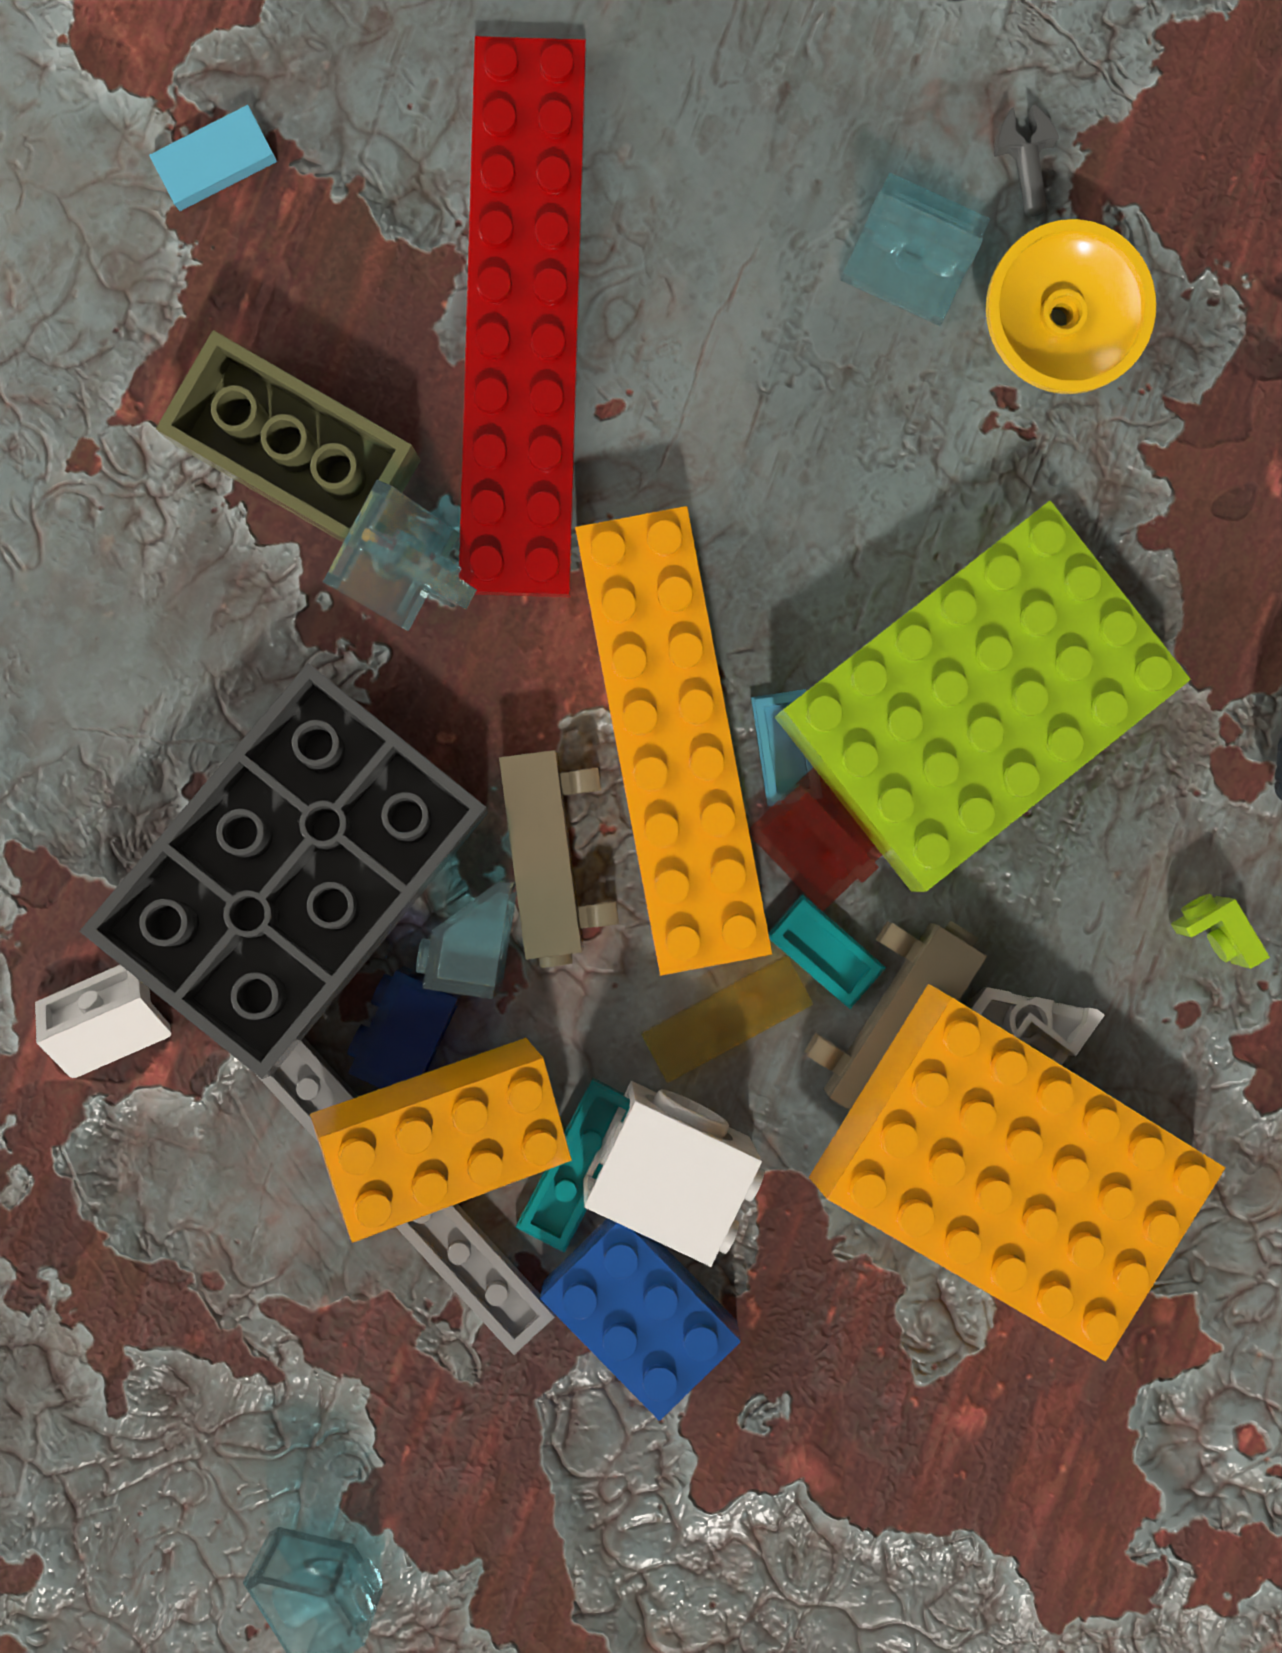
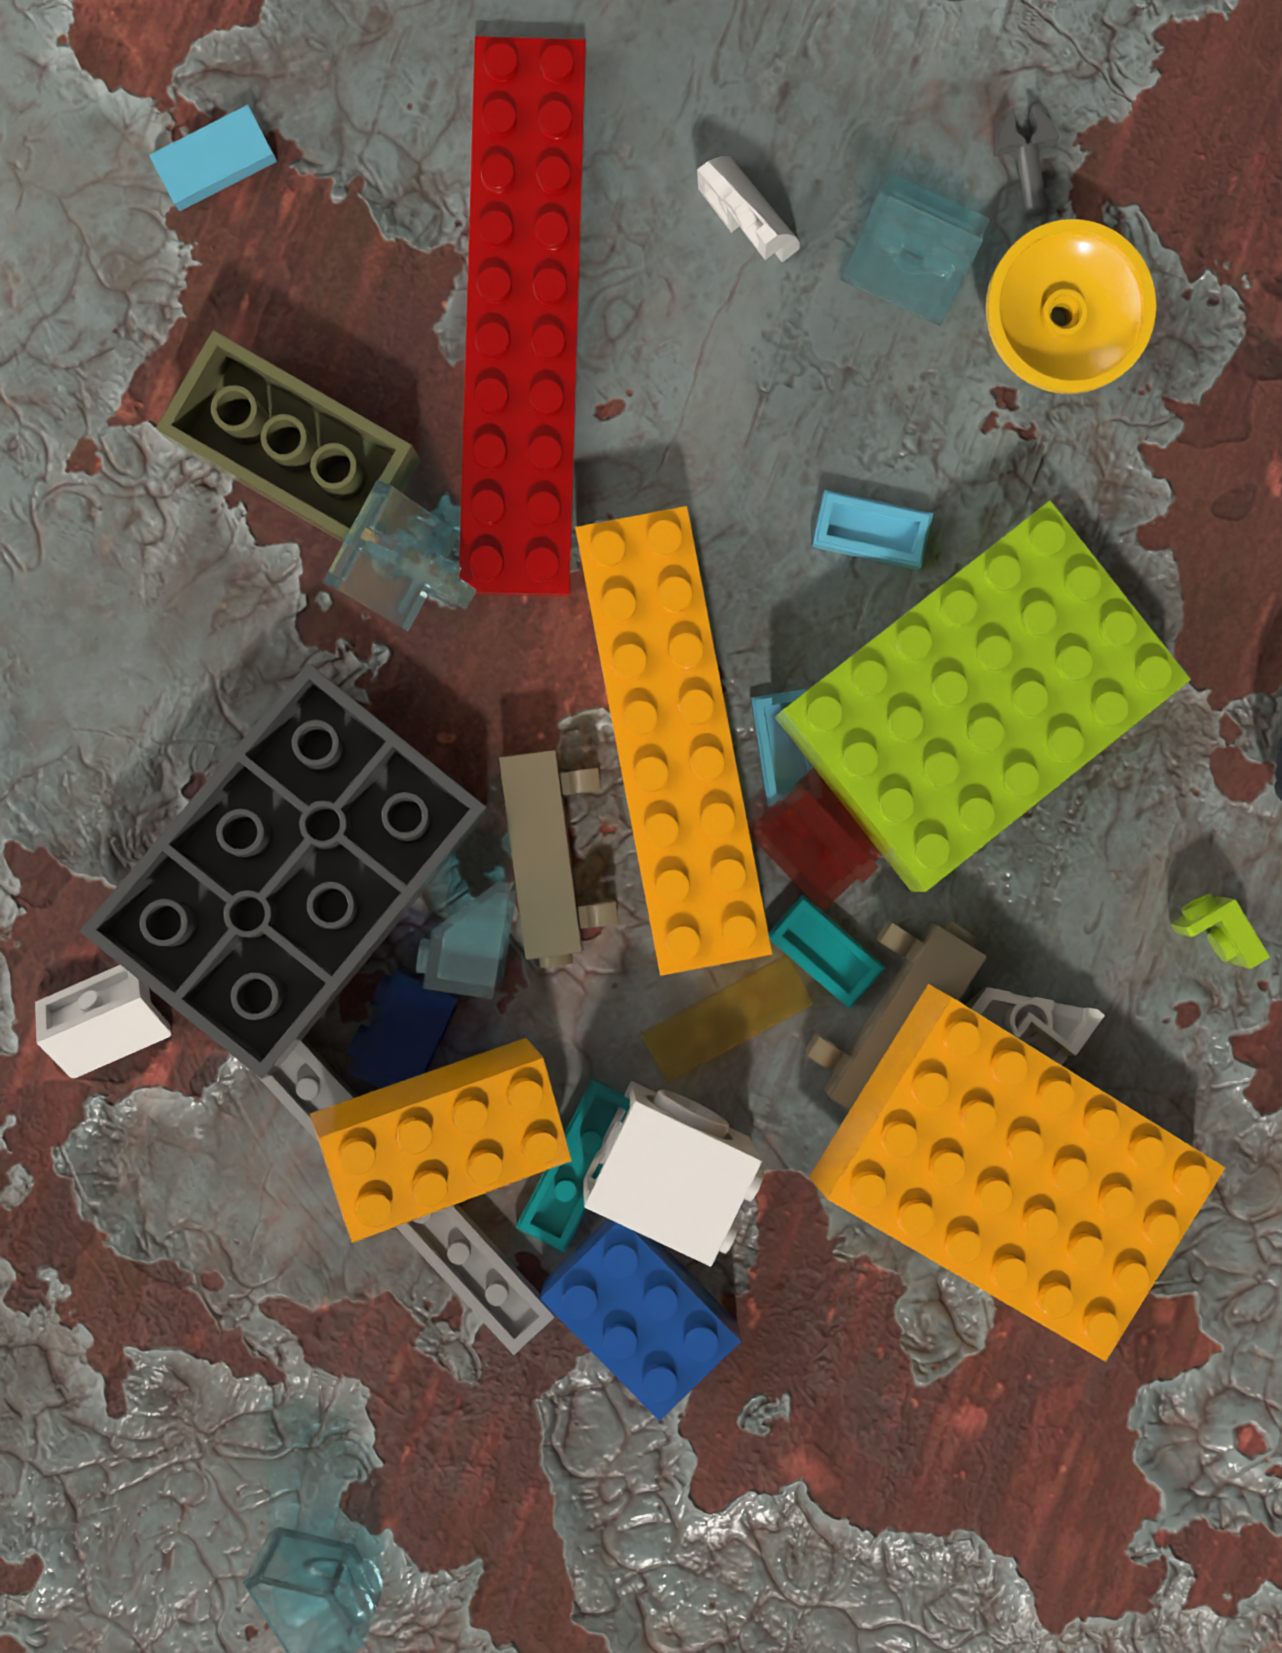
(743, 206): none -> white slope
(872, 530): none -> medium azure tile

